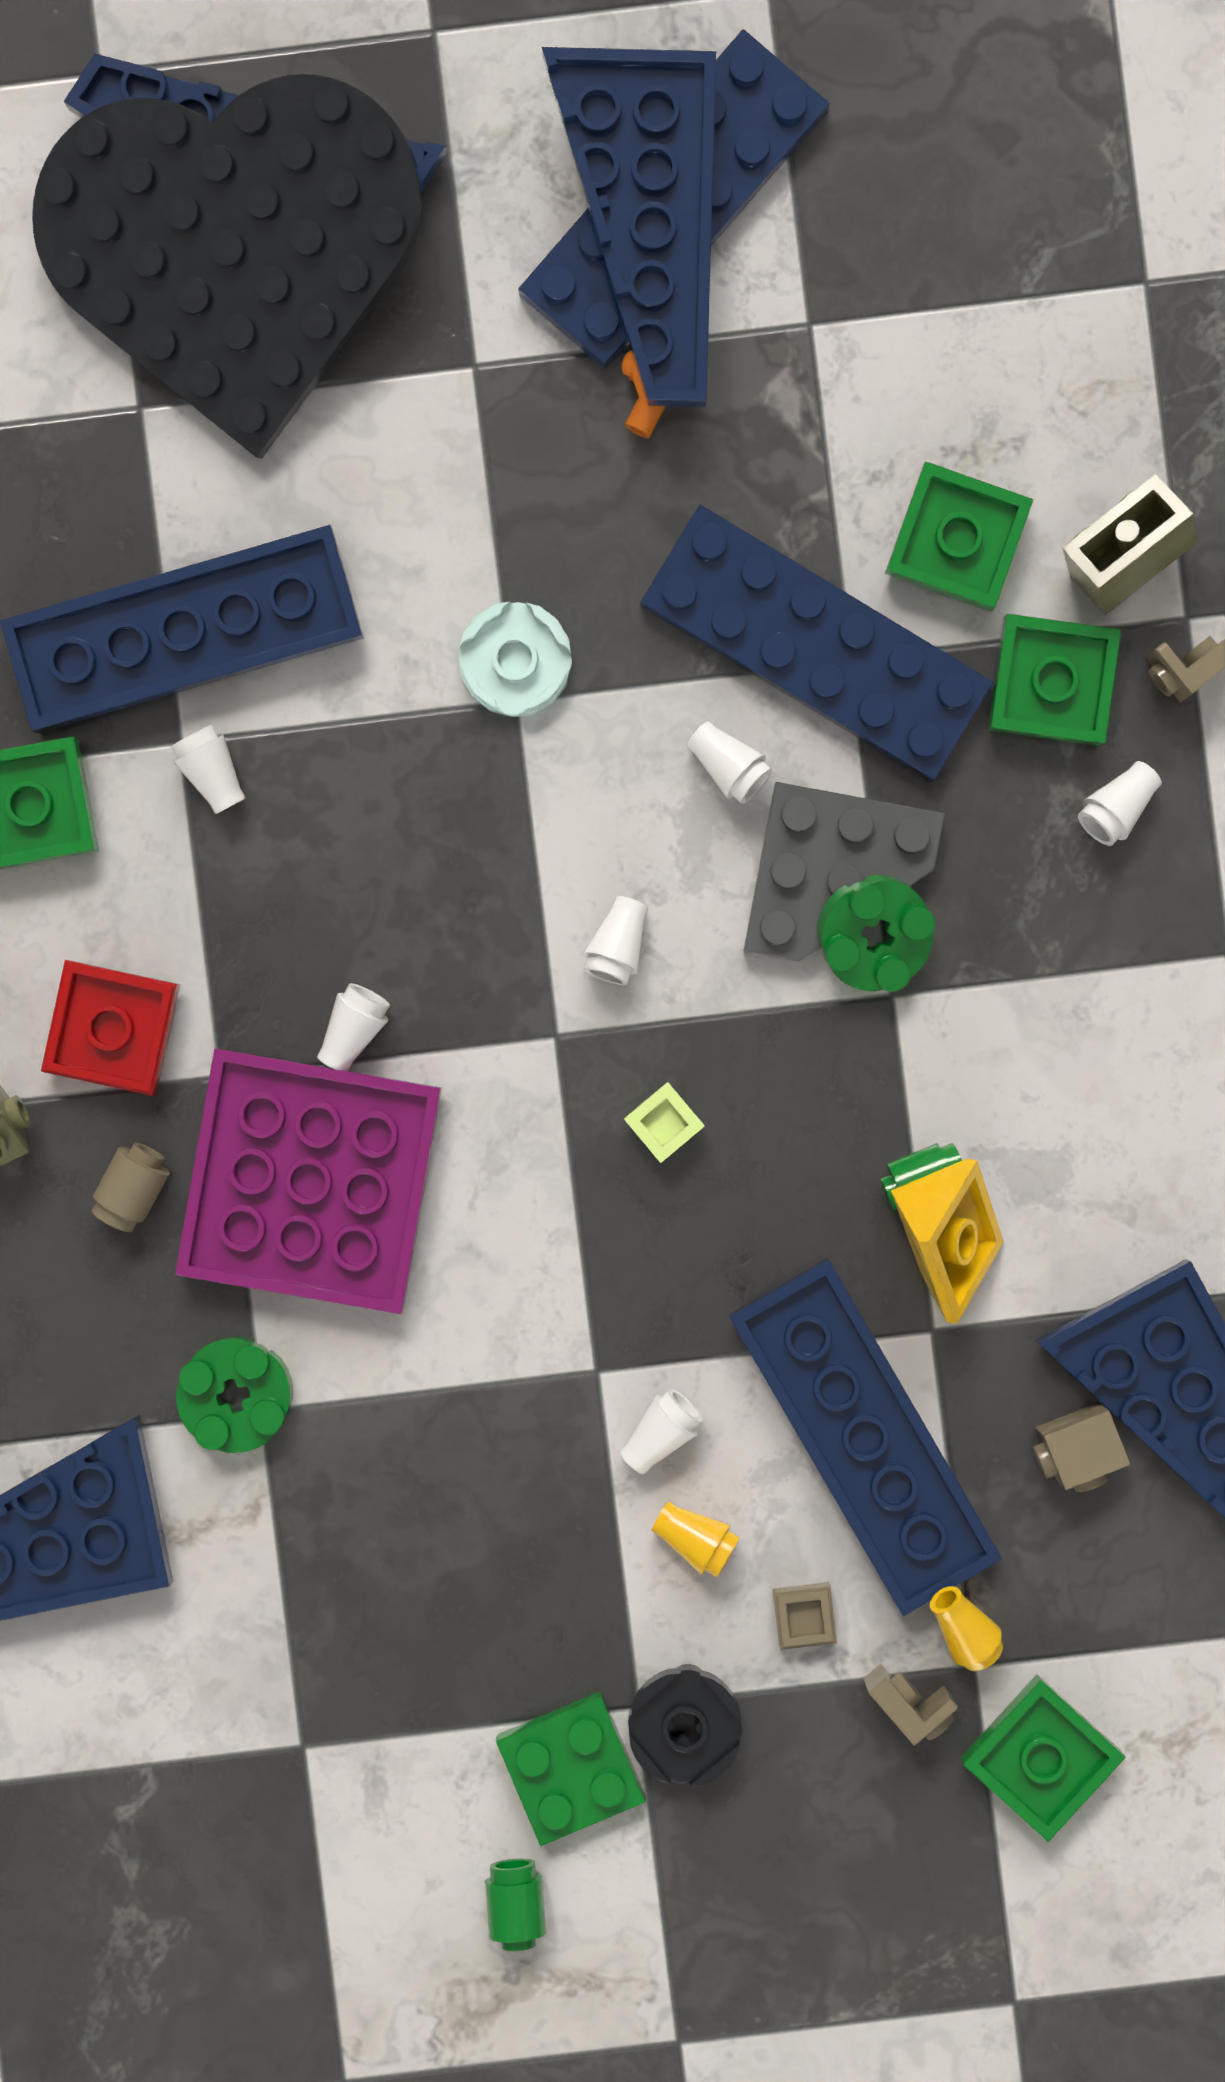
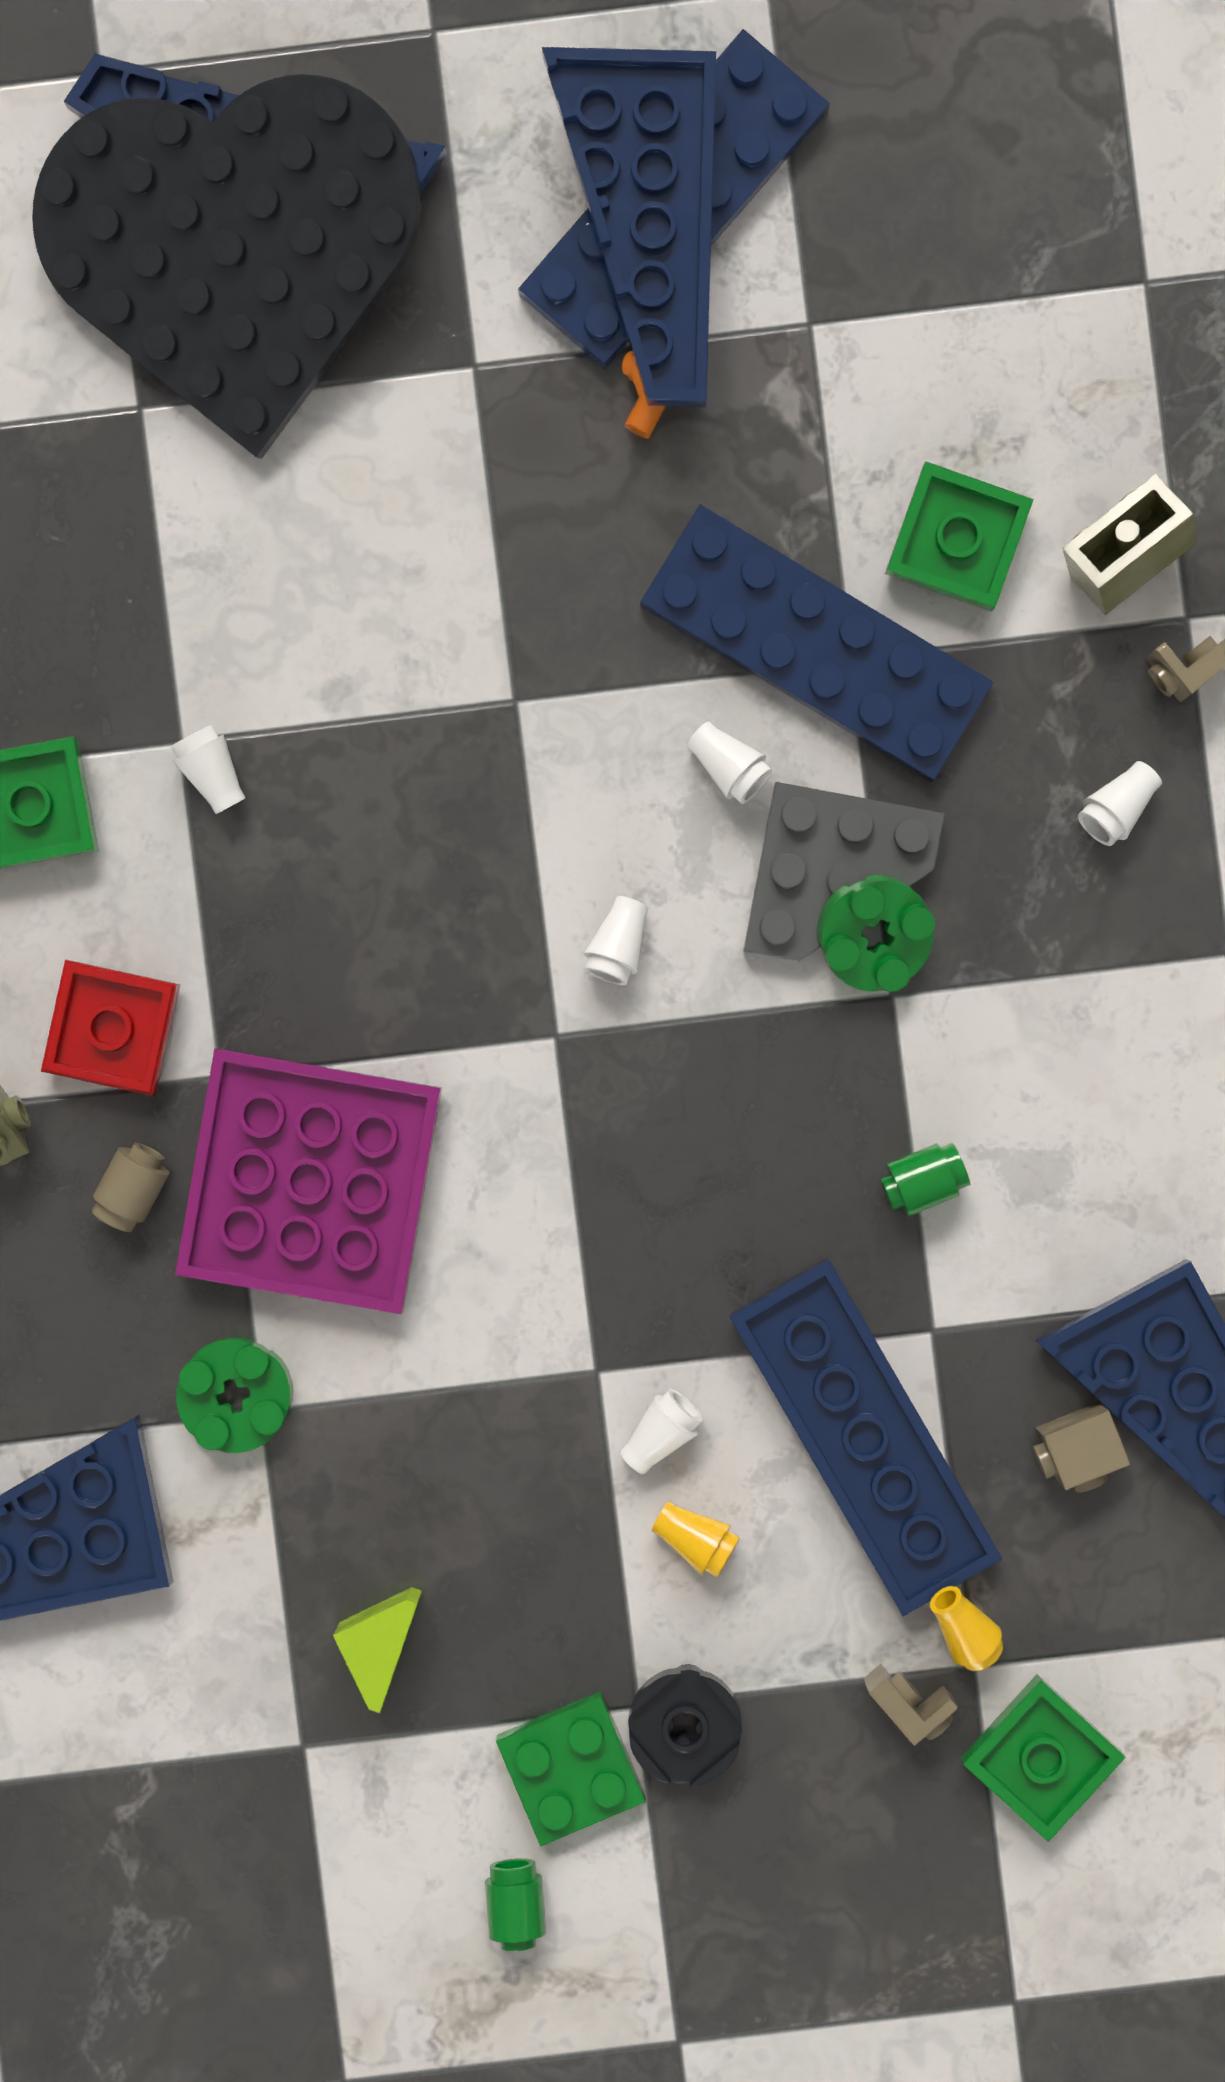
(182, 629): dark blue plate -> none
(352, 1026): white cone -> none
(374, 1642): none -> lime slope
(515, 659): light aqua tile -> none
(664, 1122): yellowish green plate -> none
(804, 1615): dark tan tile -> none
(950, 1232): yellow slope -> none
(1054, 679): green plate -> none

